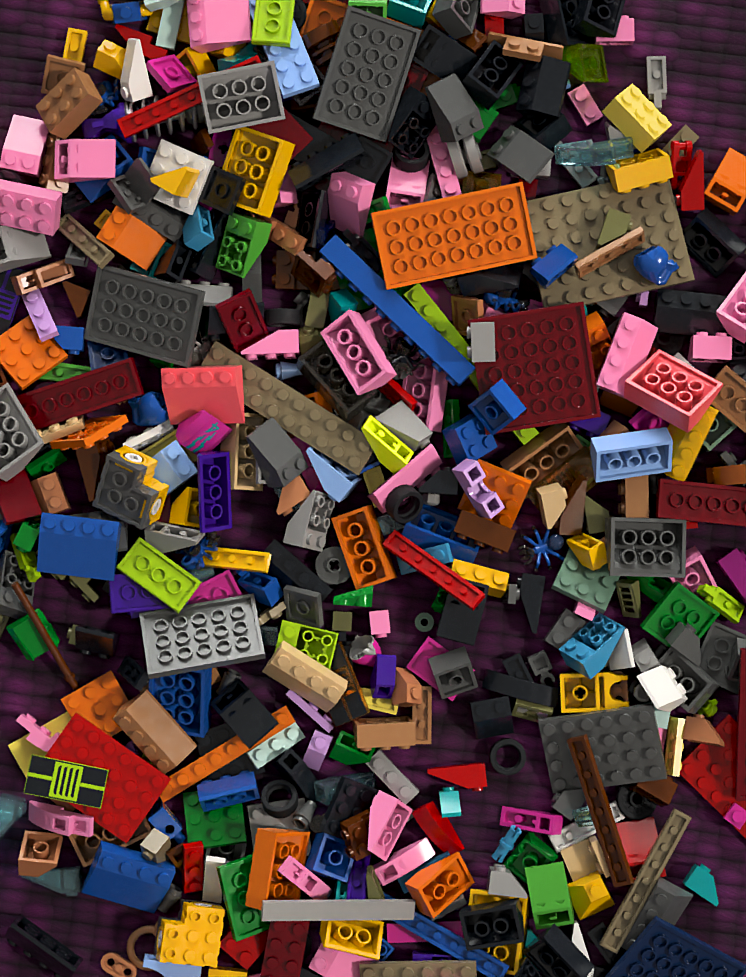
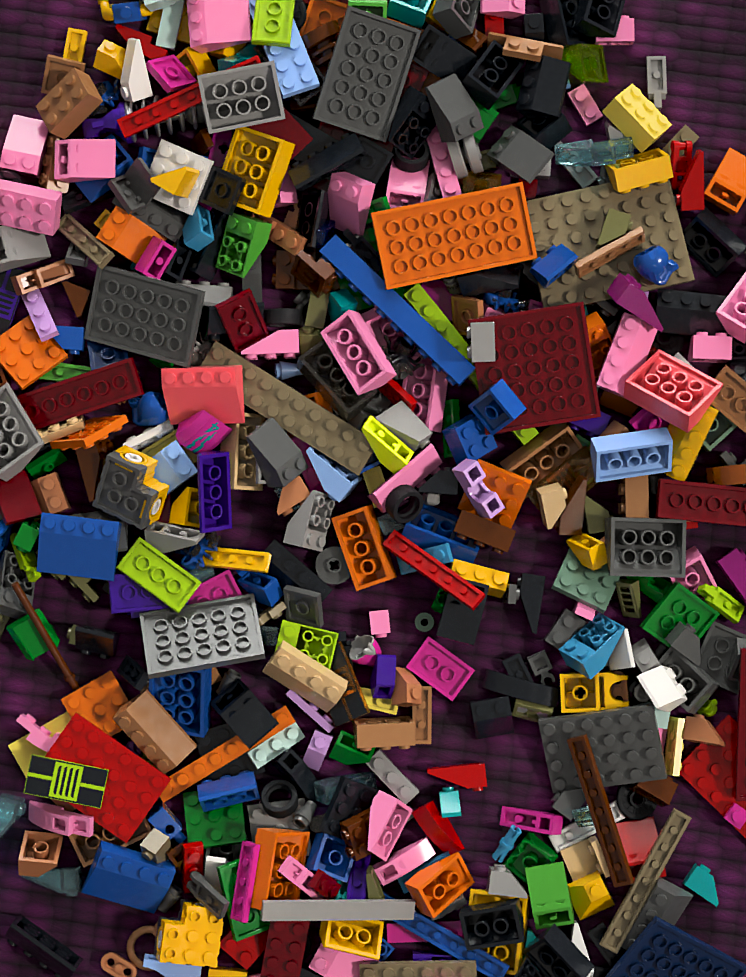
(155, 258): none -> dark pink brick
(207, 895): none -> dark grey hinge
(245, 881): none -> dark pink tile
(324, 885): none -> dark red plate
(342, 621): olive tile -> none
(360, 597): green slope -> none
(453, 672): dark grey slope -> none
(504, 742): black tyre -> none
(544, 546): animal -> none
(628, 294): none -> magenta slope

